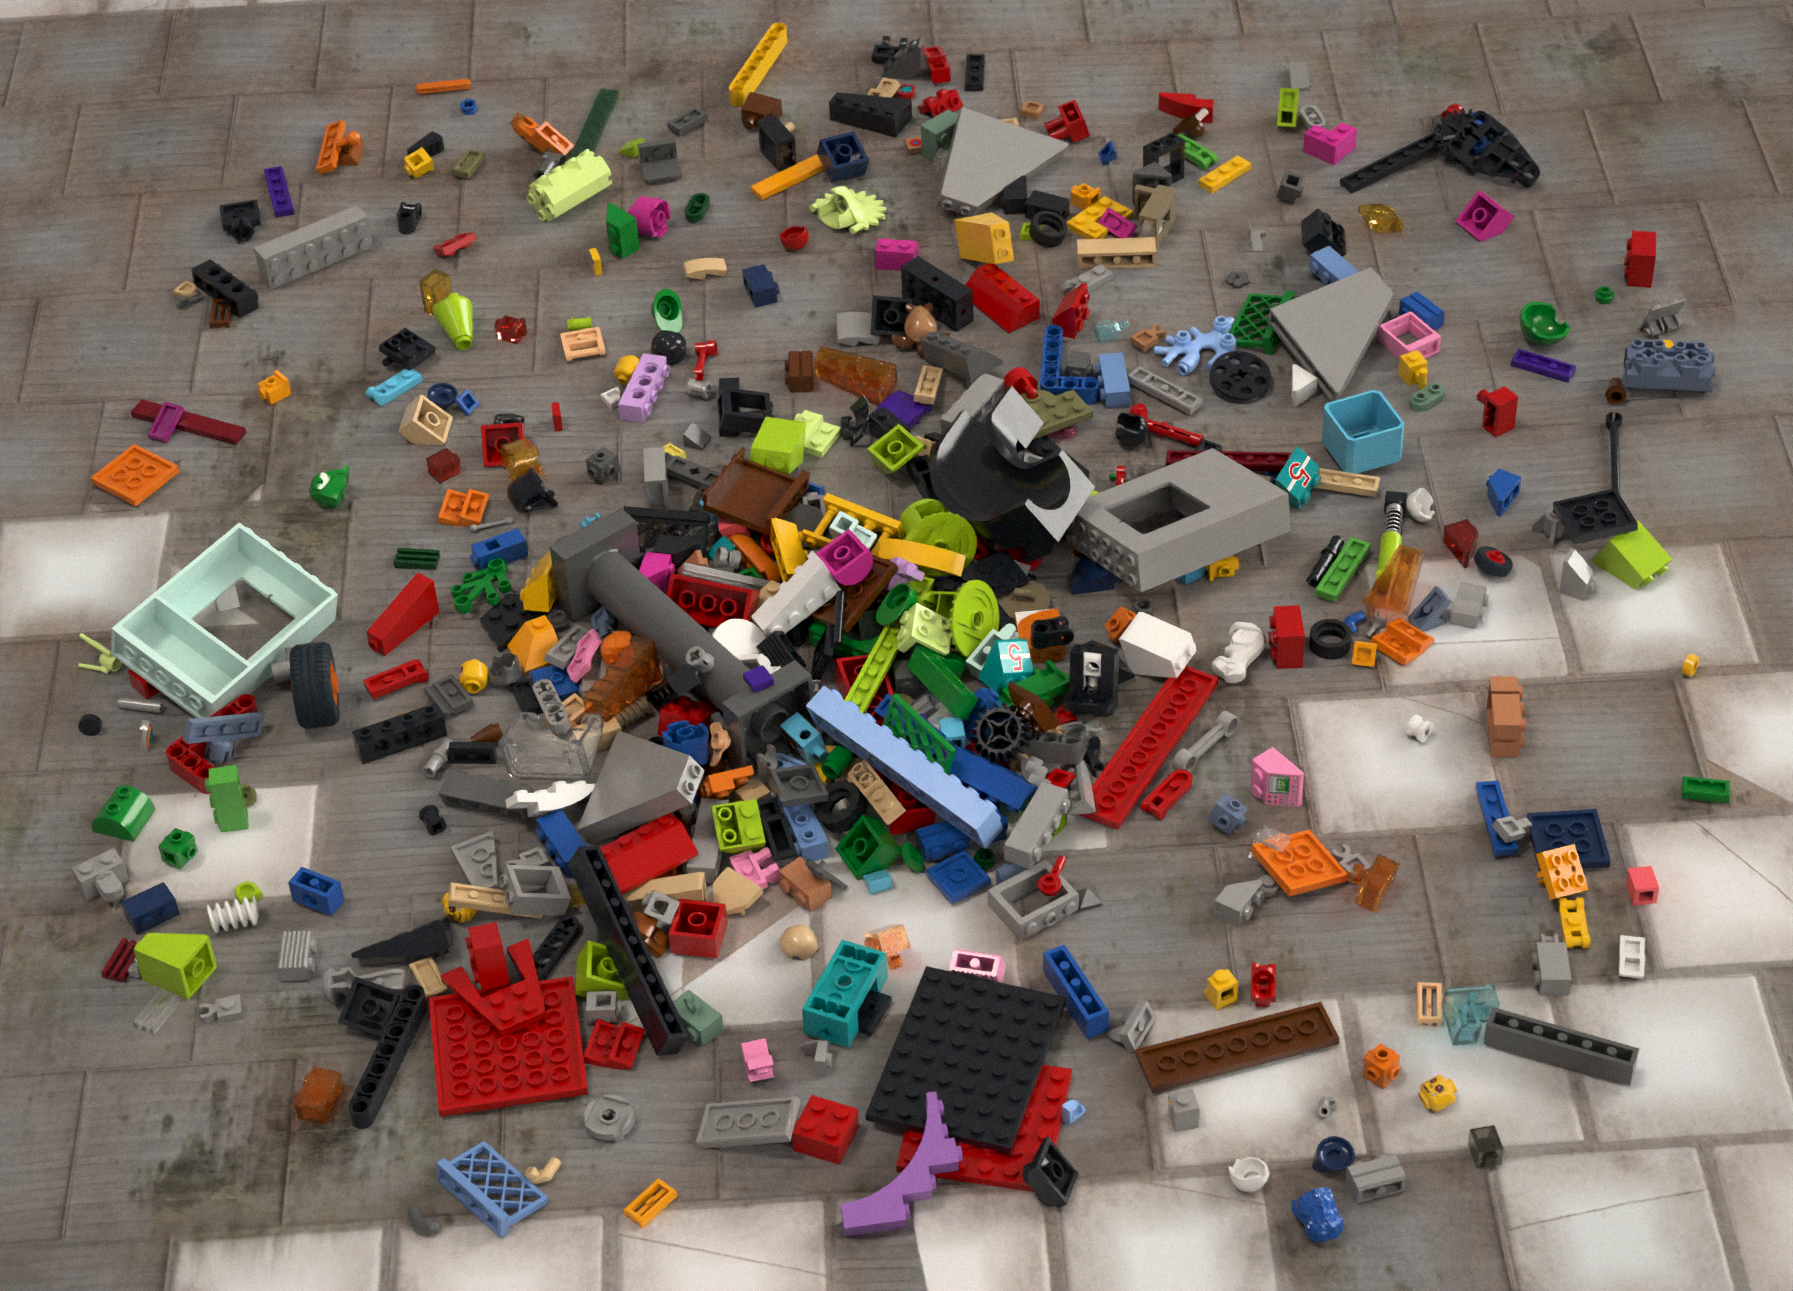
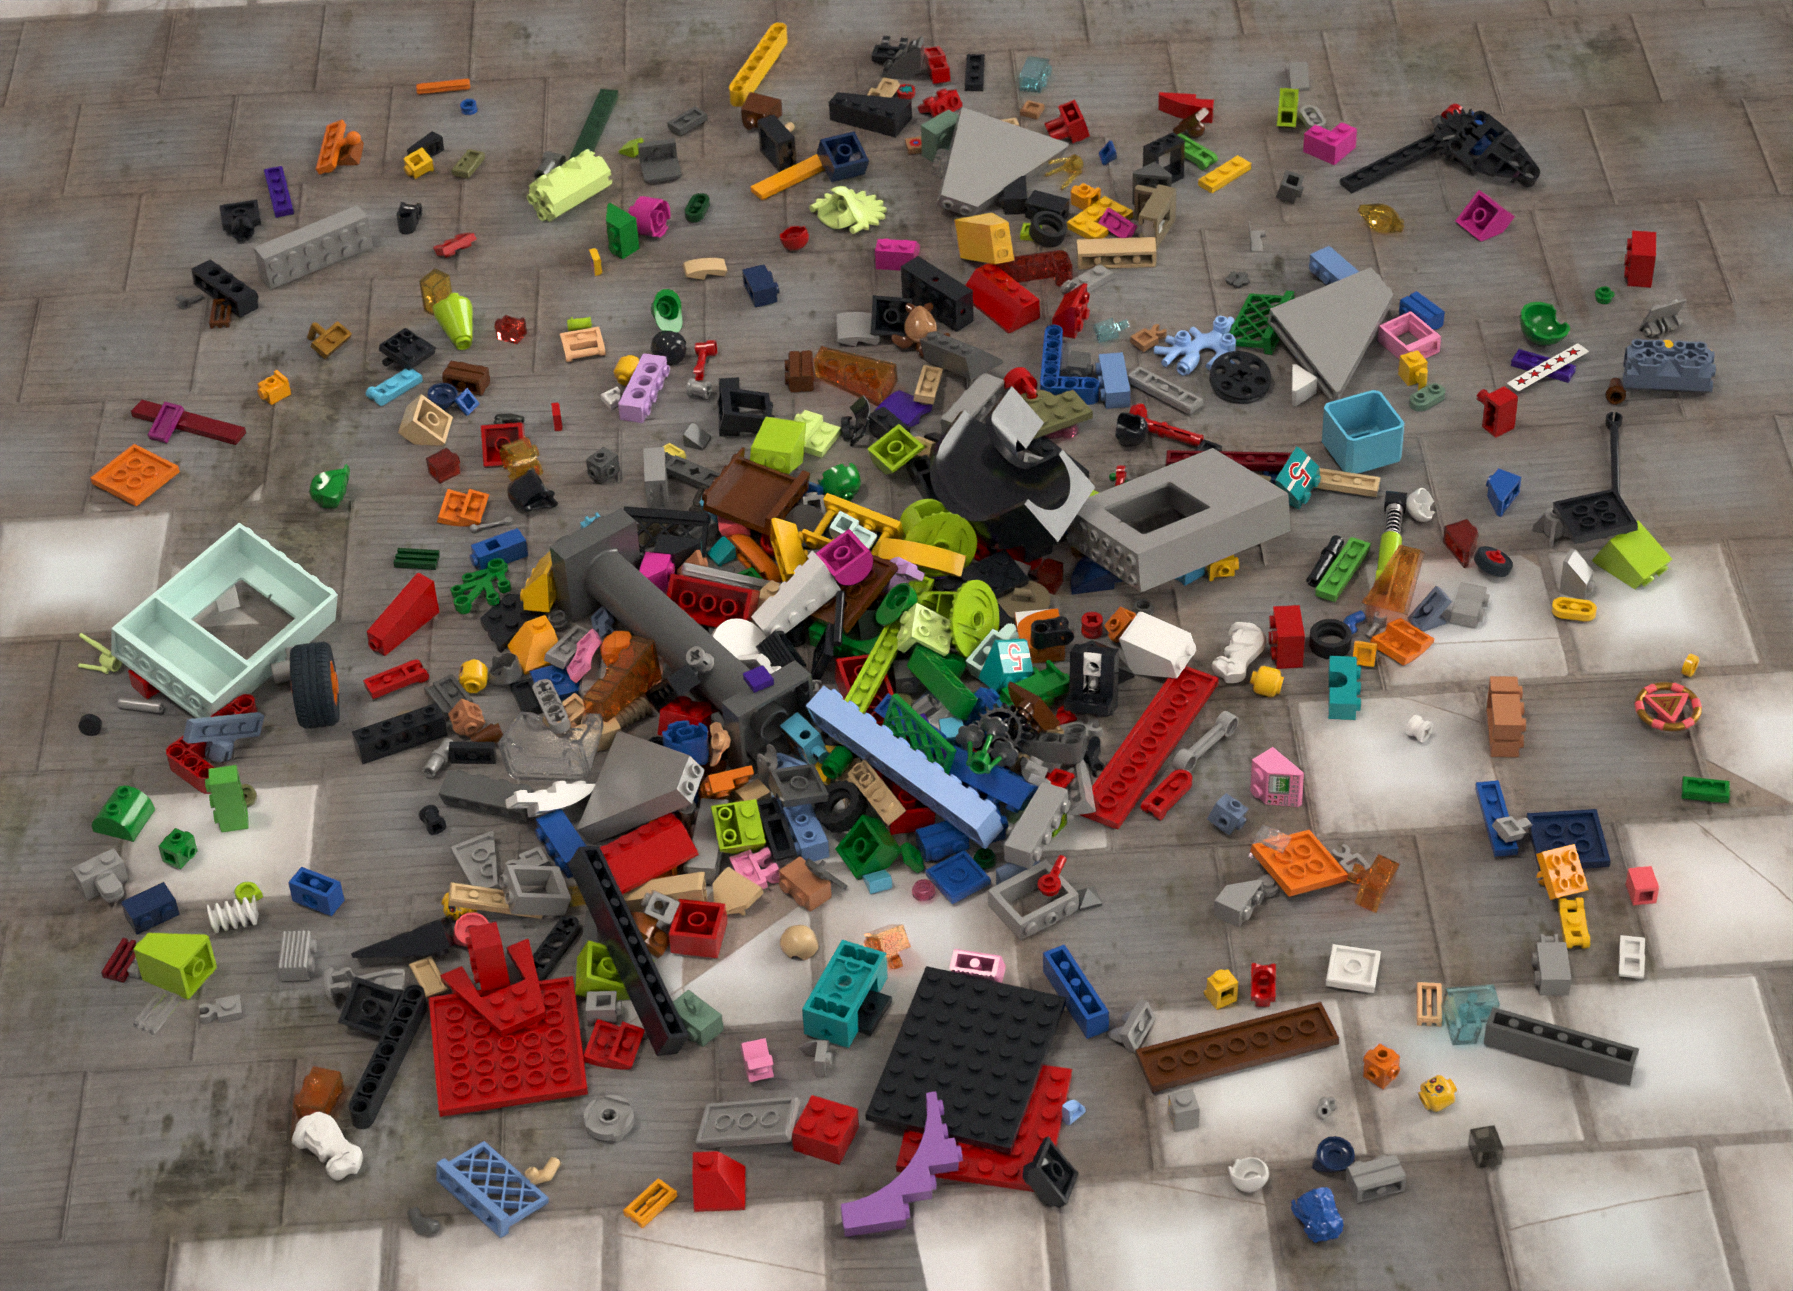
(147, 736): light grey tile -> none
(186, 289): tan tile -> none
(325, 1140): none -> white animal
(329, 339): none -> pearl gold plate
(463, 923): none -> coral piece
(466, 718): none -> nougat brick
(468, 376): none -> reddish brown brick
(541, 136): orange plate -> none
(717, 1182): none -> red slope
(727, 558): light grey wheel -> none
(841, 481): none -> green cylinder
(923, 890): none -> clear pink plate
(972, 737): none -> dark grey plant
(1034, 74): none -> clear light blue brick
(1040, 266): none -> clear red beam
(1051, 575): none -> clear red brick
(1072, 164): none -> clear yellow plant
(1092, 625): none -> red wheel
(1267, 681): none -> yellow head
(1321, 231): black slope -> none
(1343, 688): none -> teal arch
(1353, 968): none -> white plate
(1547, 367): none -> white sticker
(1574, 609): none -> yellow plate
(1667, 706): none -> piece

